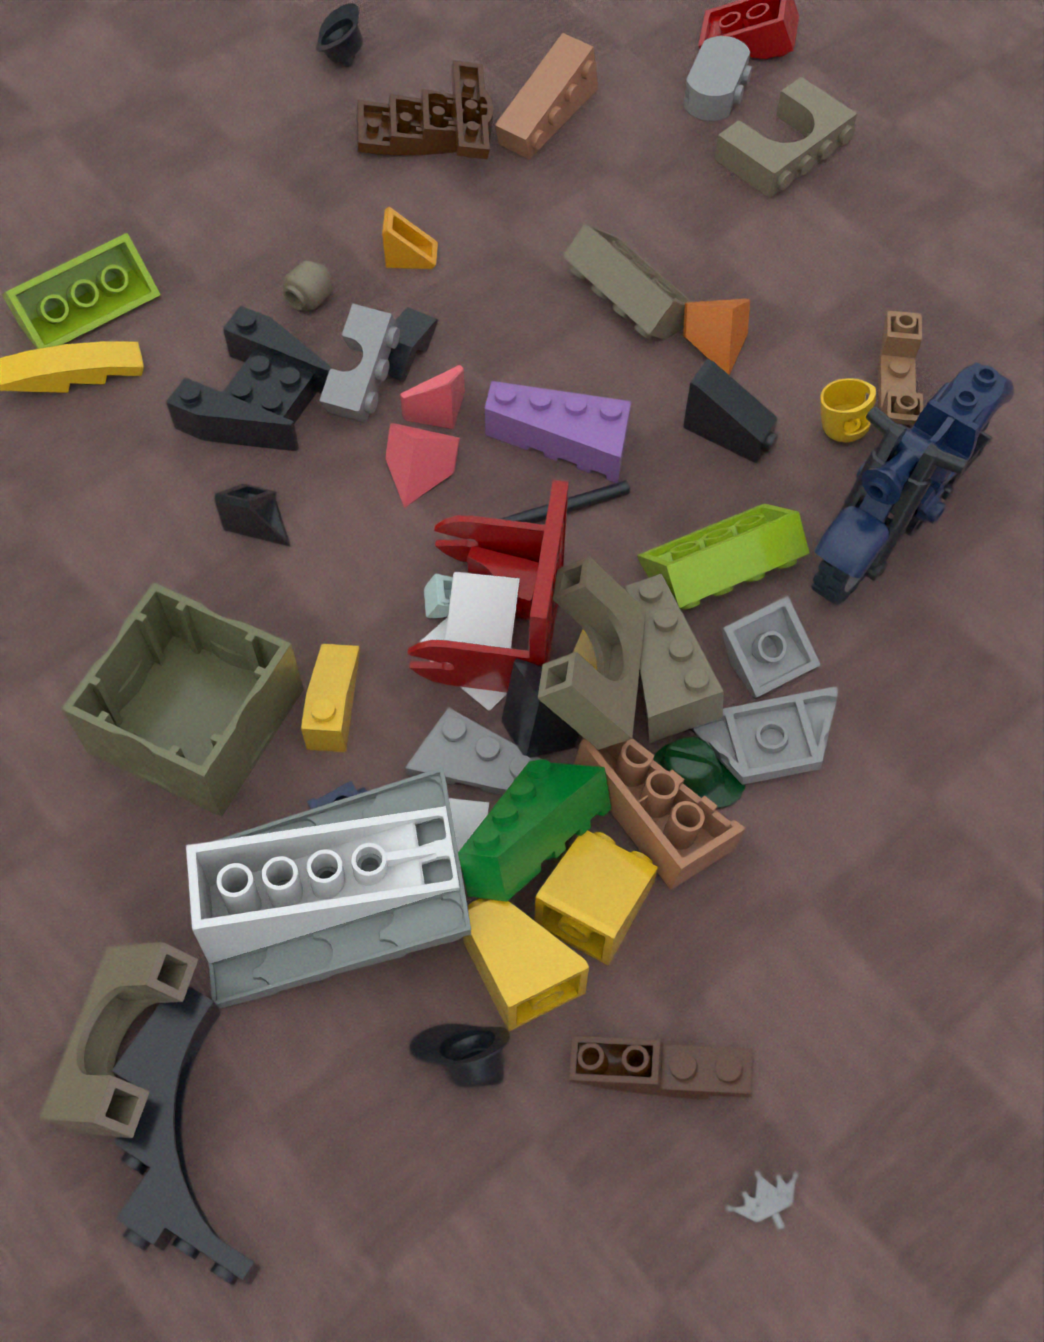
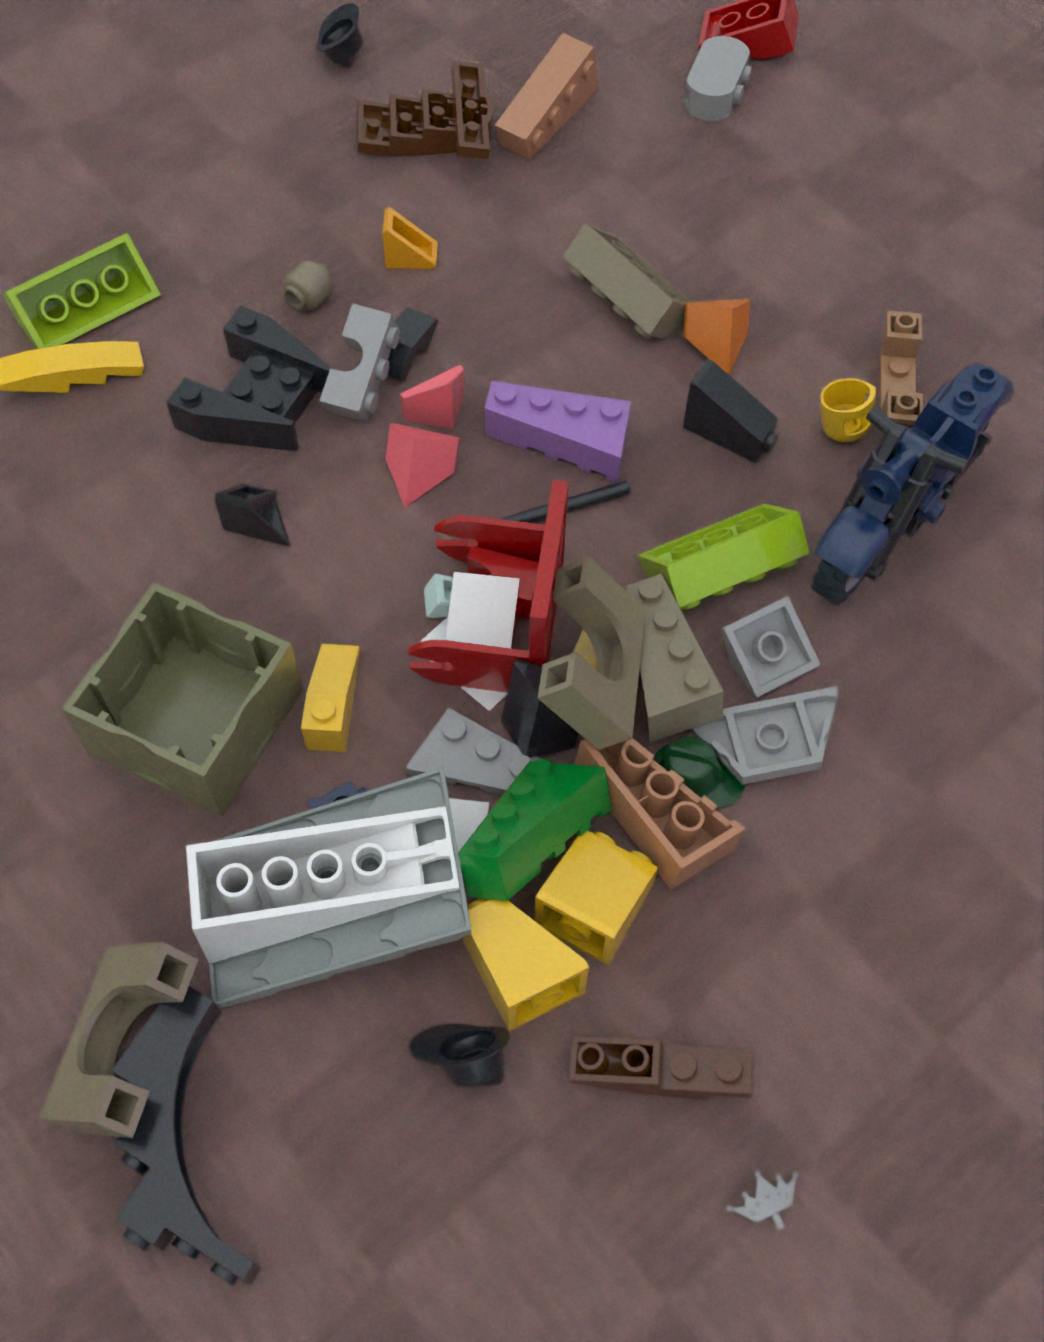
(774, 164): dark tan arch -> none

